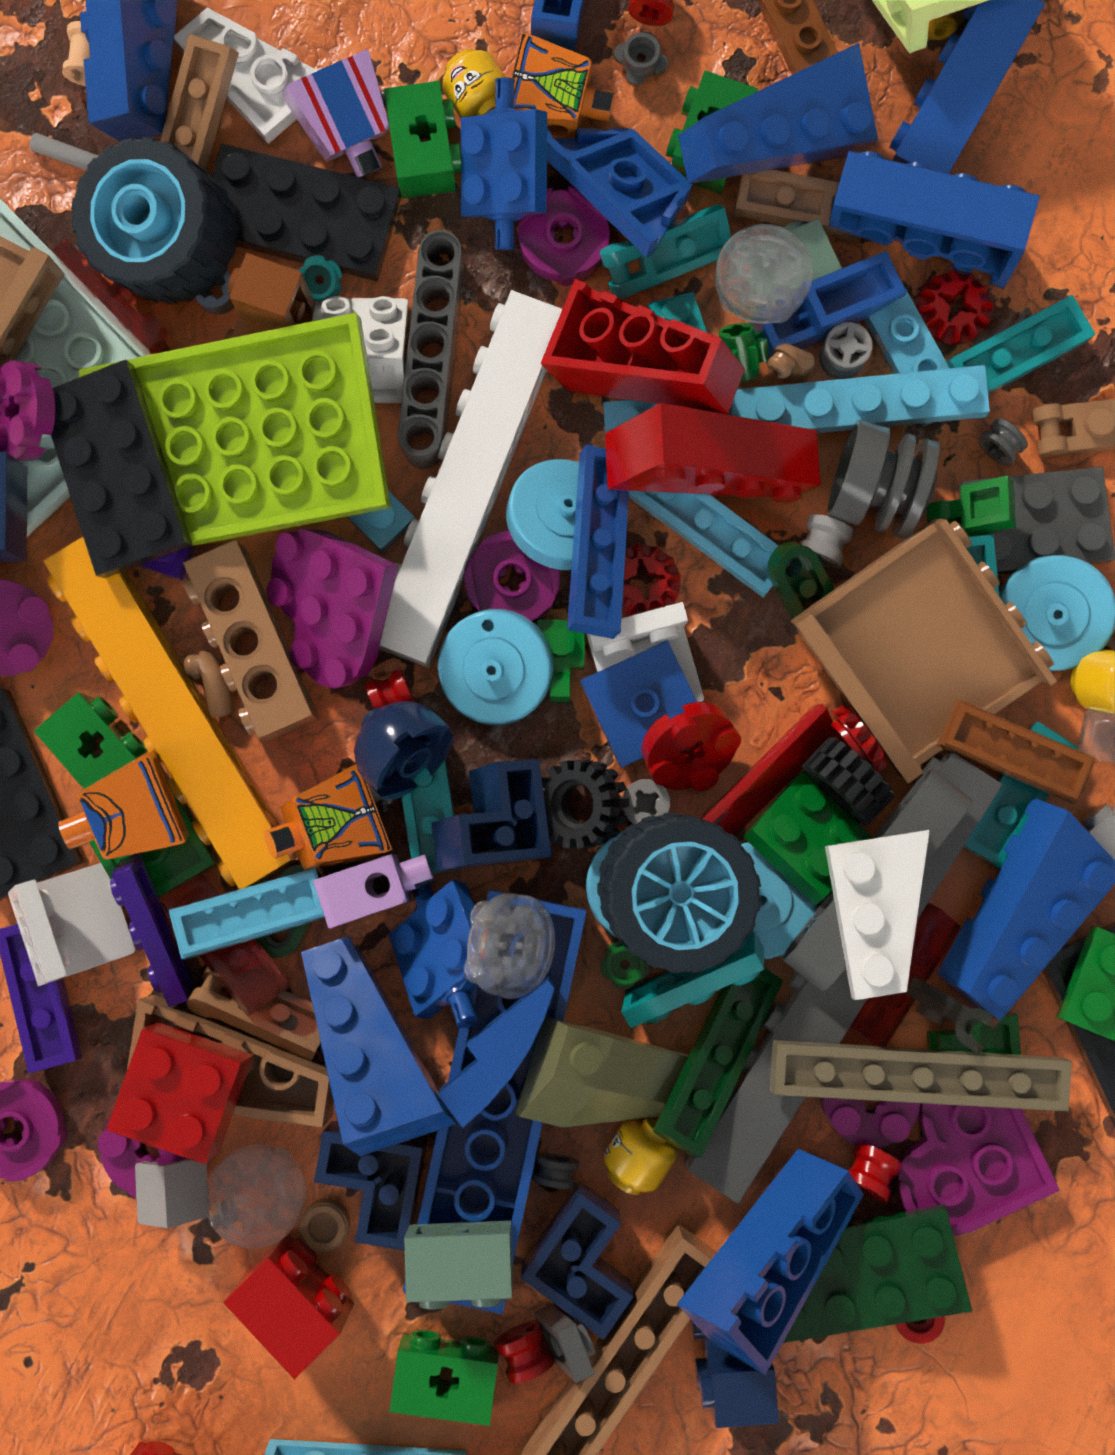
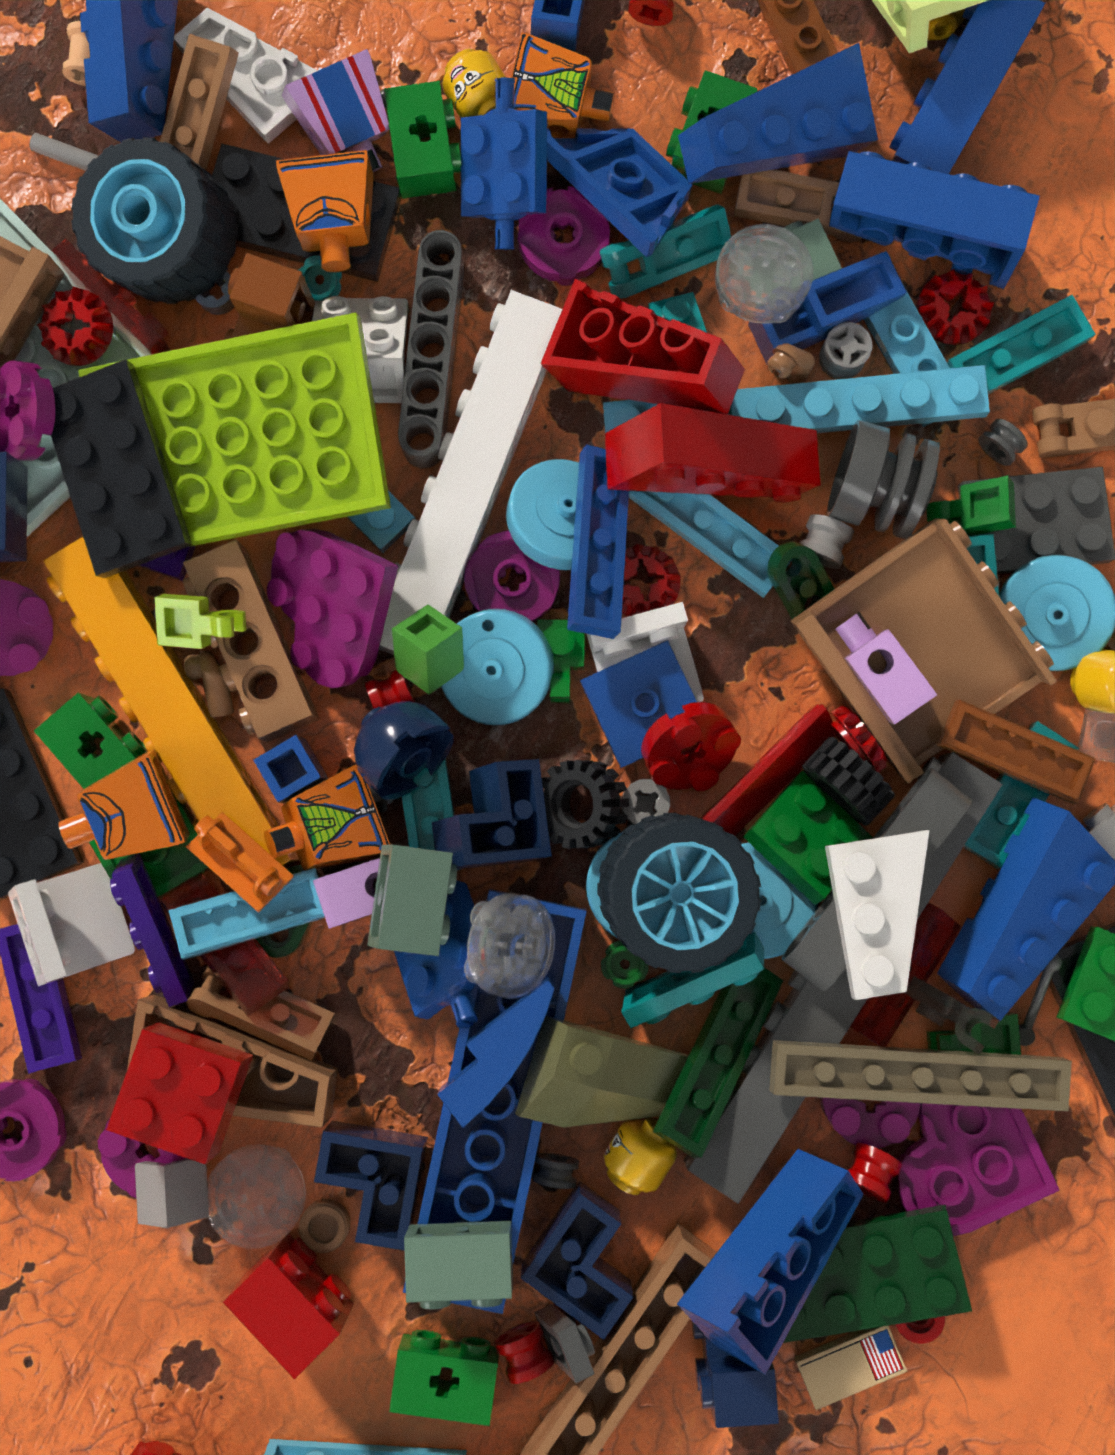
(88, 342): none -> red gear
(189, 623): none -> lime plate
(238, 860): none -> orange hinge
(290, 768): none -> blue brick
(329, 203): none -> orange torso
(370, 1061): blue wedge -> none
(412, 900): none -> sand green brick
(428, 649): none -> bright green panel
(643, 45): dark grey plate -> none
(747, 346): green gear -> none
(850, 1365): none -> tan tile
(901, 684): none -> lavender torso
(1026, 1032): none -> dark grey hinge

